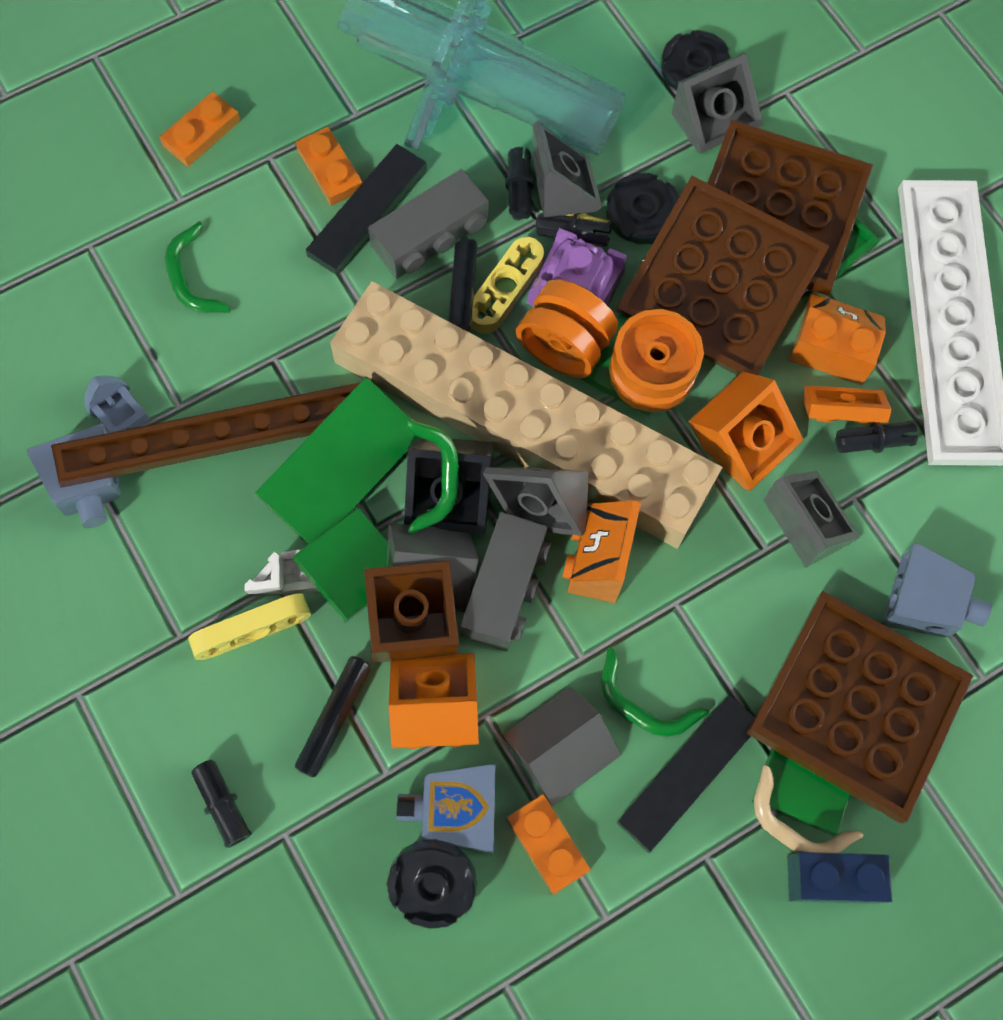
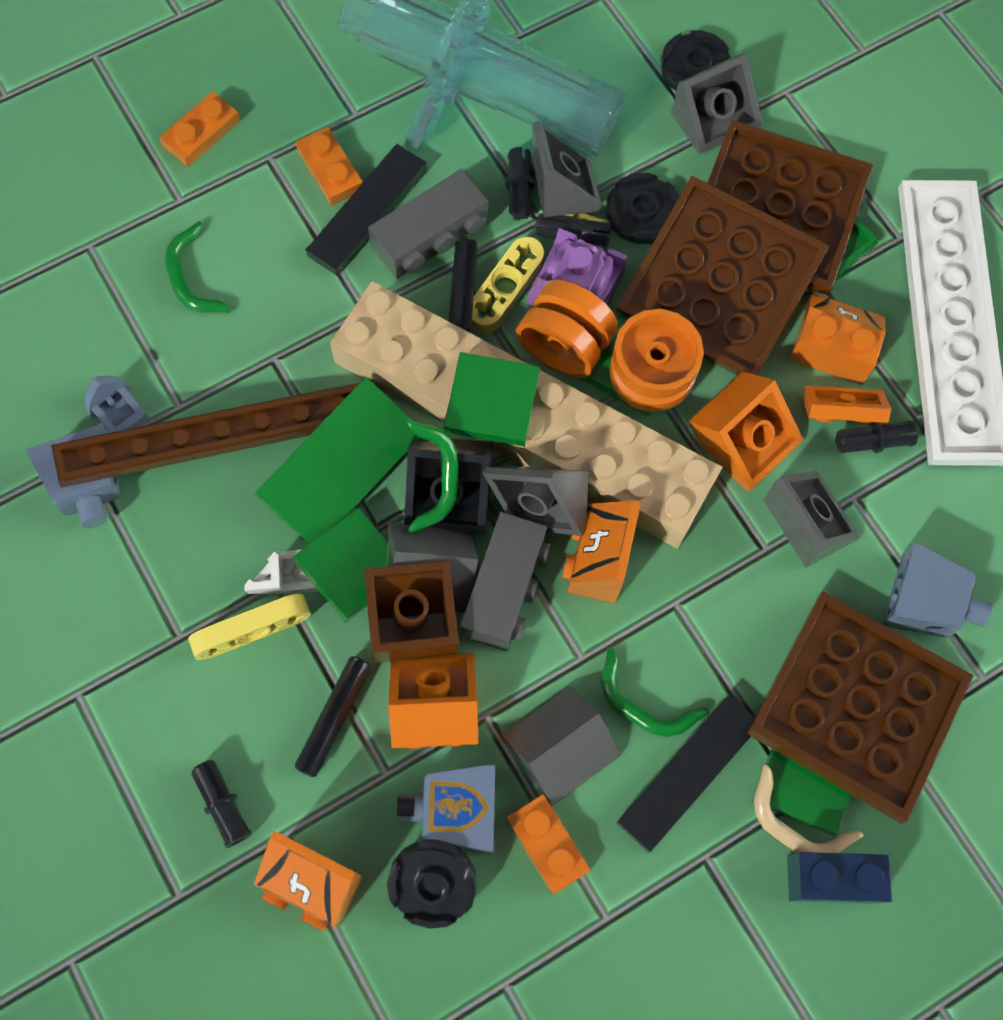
(307, 881): none -> orange slope
(492, 399): none -> green tile

